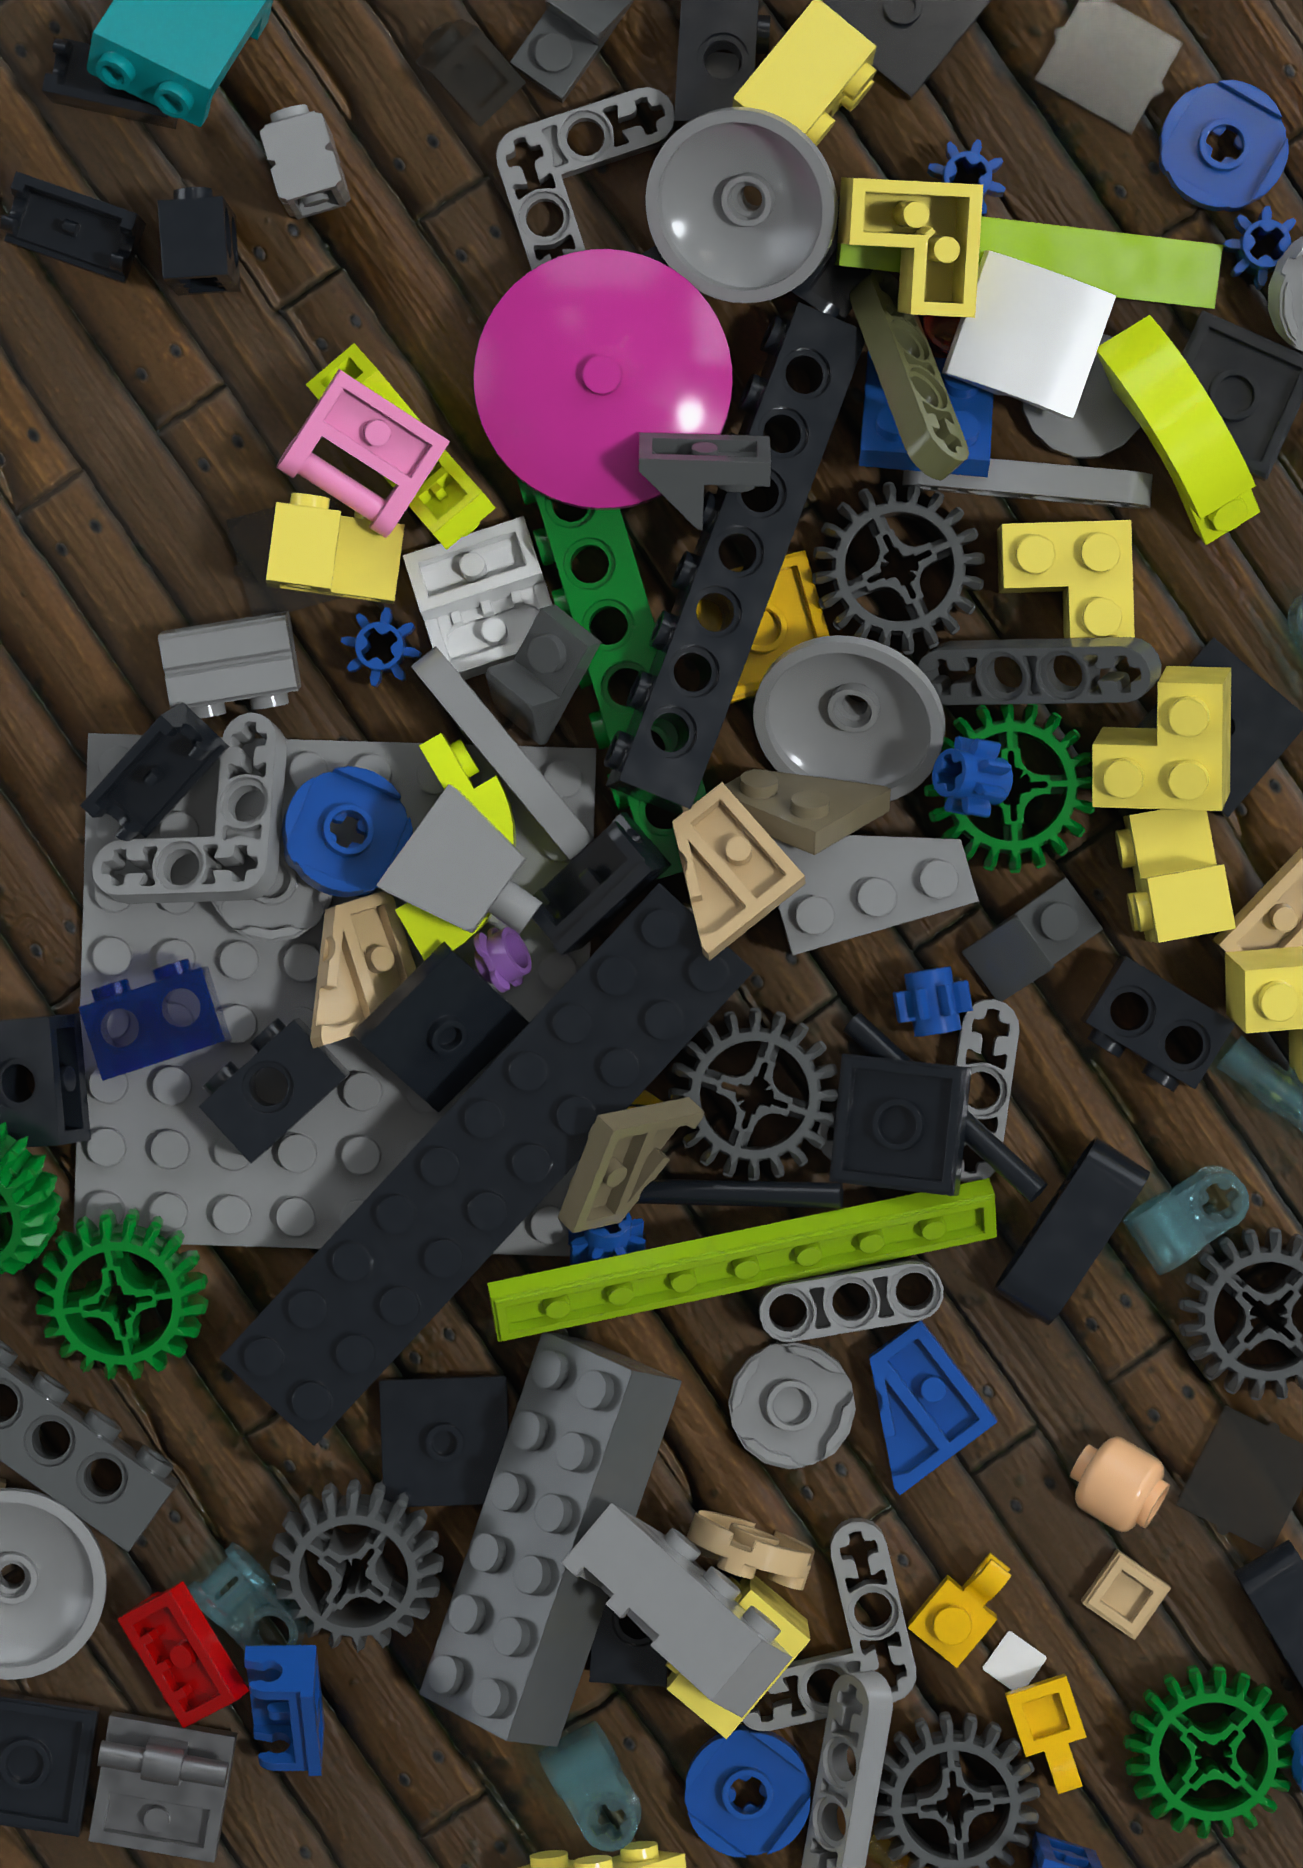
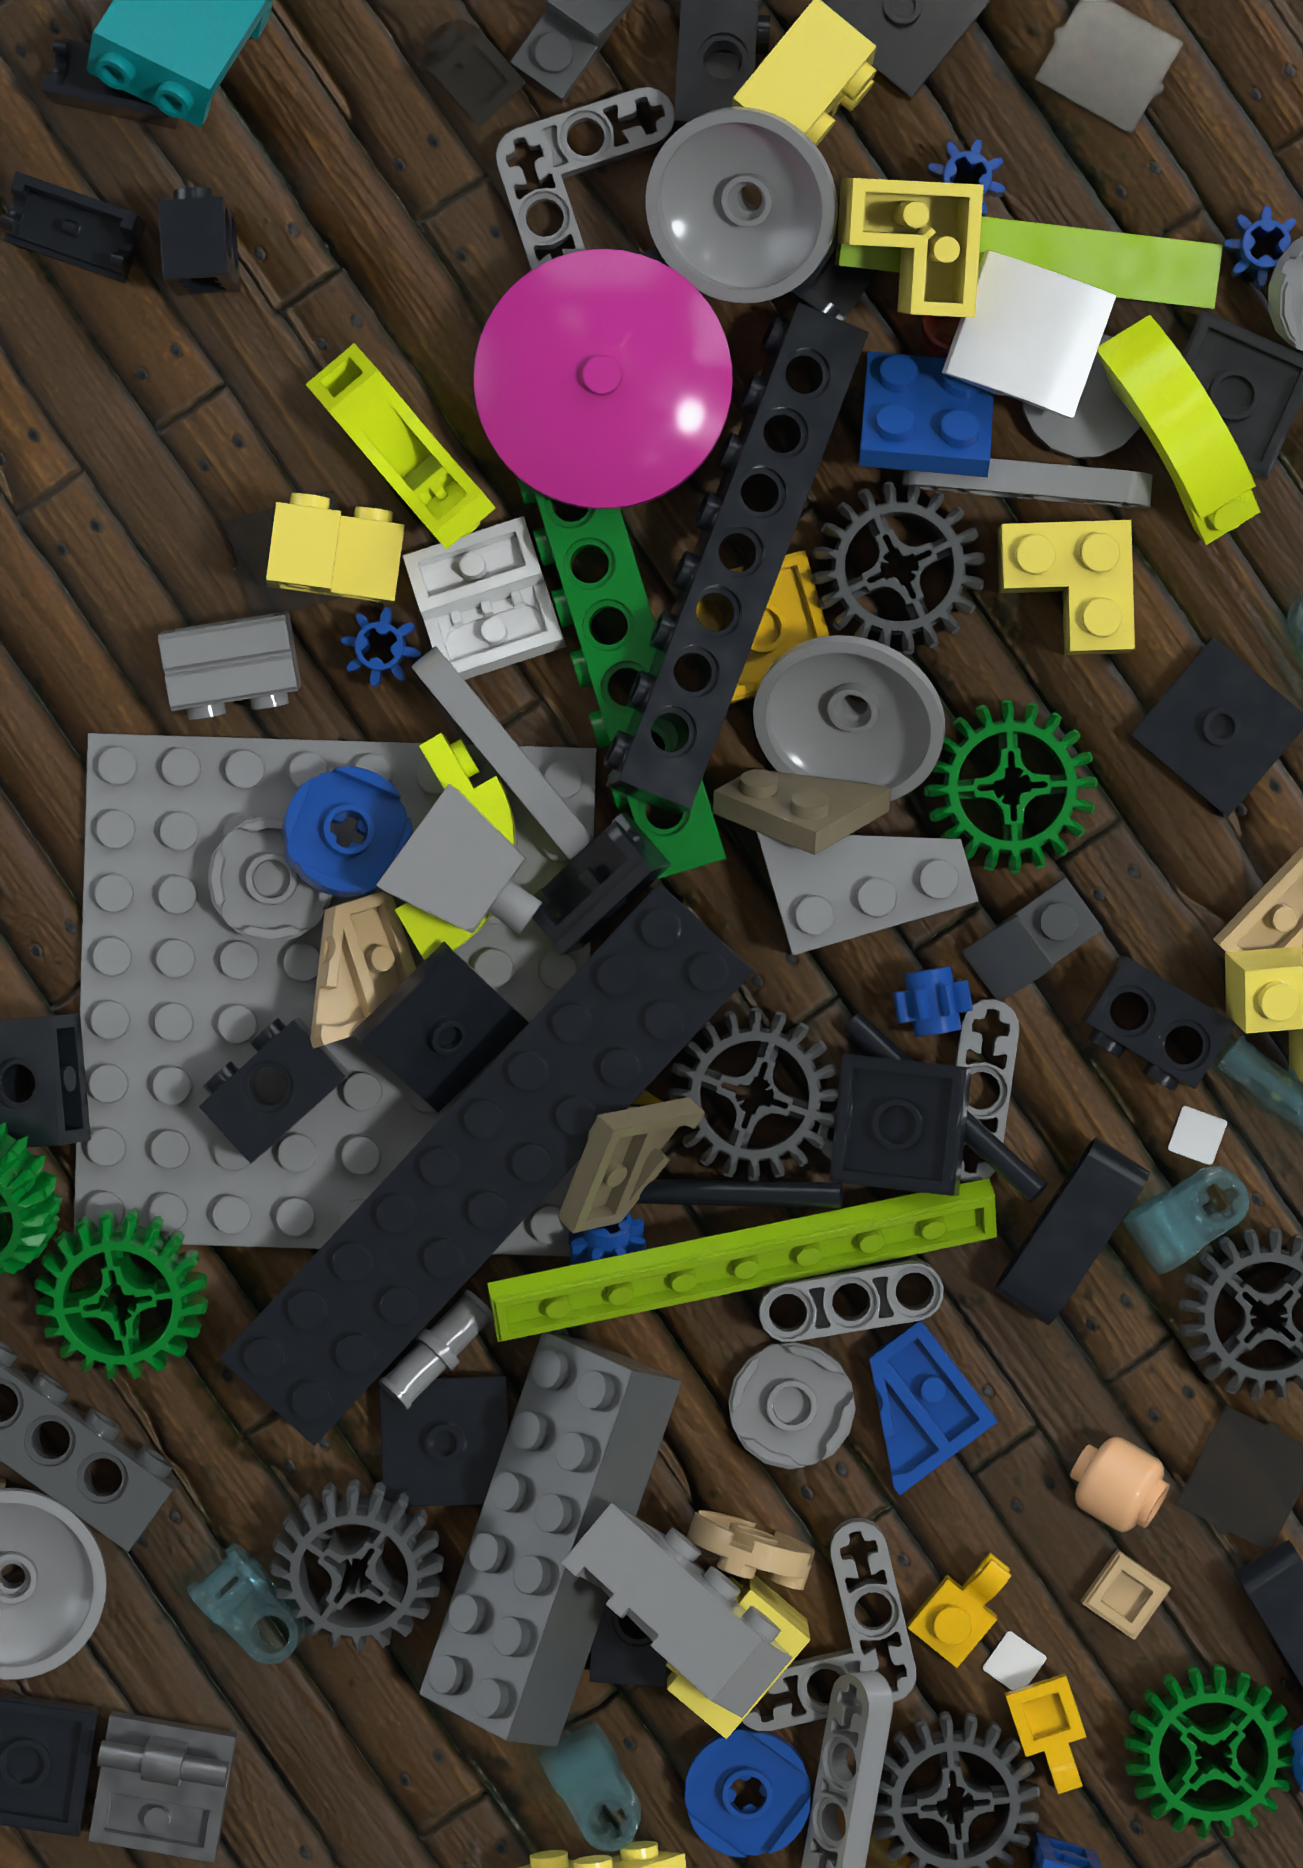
(156, 773): black hinge -> none
(158, 1034): clear blue brick -> none
(182, 1654): red bracket -> none
(232, 837): light grey beam -> none
(287, 1705): blue hinge -> none
(304, 162): light grey brick -> none
(375, 435): bright pink plate -> none
(436, 1349): none -> light grey pin
(502, 957): medium lavender plate -> none
(543, 674): dark grey slope -> none
(686, 462): dark grey slope -> none
(730, 869): tan wing -> none
(909, 377): olive beam -> none
(972, 776): blue gear -> none
(1038, 677): dark grey beam -> none
(1174, 875): light yellow brick -> none
(1180, 761): light yellow brick -> none
(1197, 1135): none -> white sticker
(1211, 110): blue plate -> none

